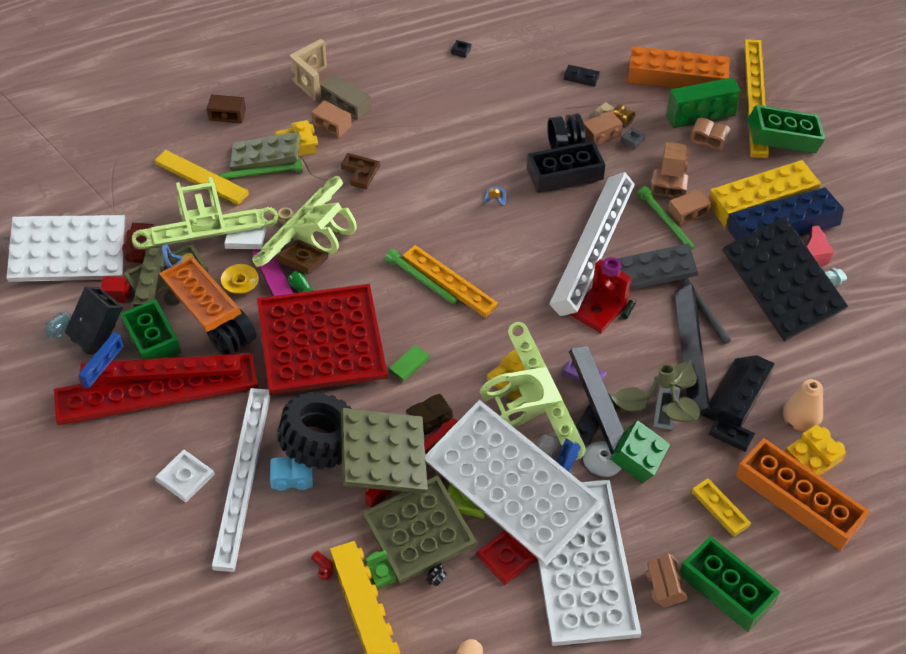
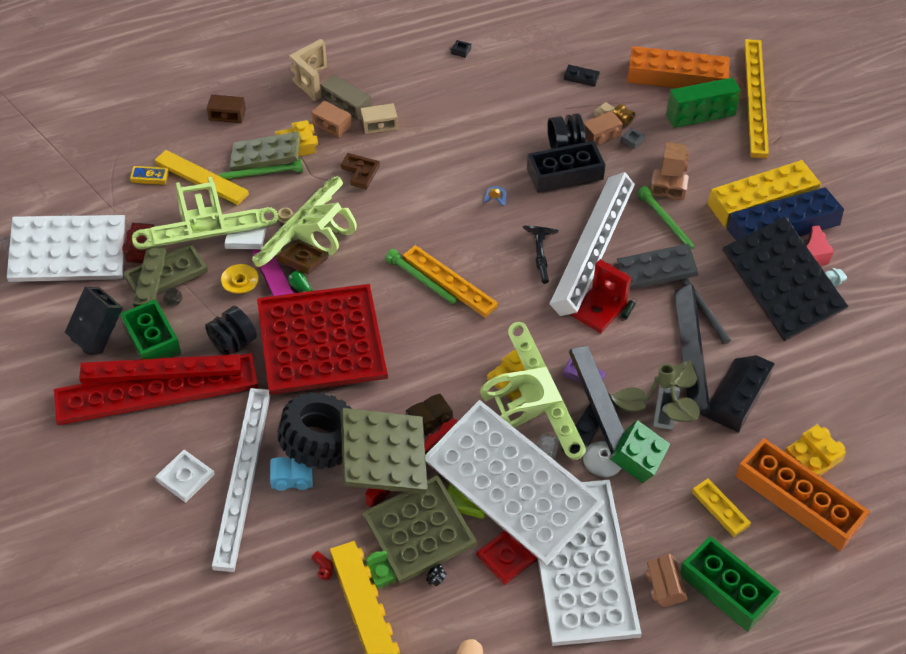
(57, 325): clear light blue brick -> none
(100, 360): blue tile -> none
(116, 288): red brick -> none
(149, 175): none -> tile
(165, 249): medium blue piece -> none
(200, 294): orange plate -> none
(379, 118): none -> tan brick
(409, 363): bright green tile -> none
(539, 235): none -> black dish
(567, 454): blue plate -> none
(611, 266): magenta tile -> none
(689, 207): nougat brick -> none
(710, 134): nougat brick -> none
(731, 434): black plate -> none
(786, 129): green brick -> none
(805, 406): light nougat cone -> none

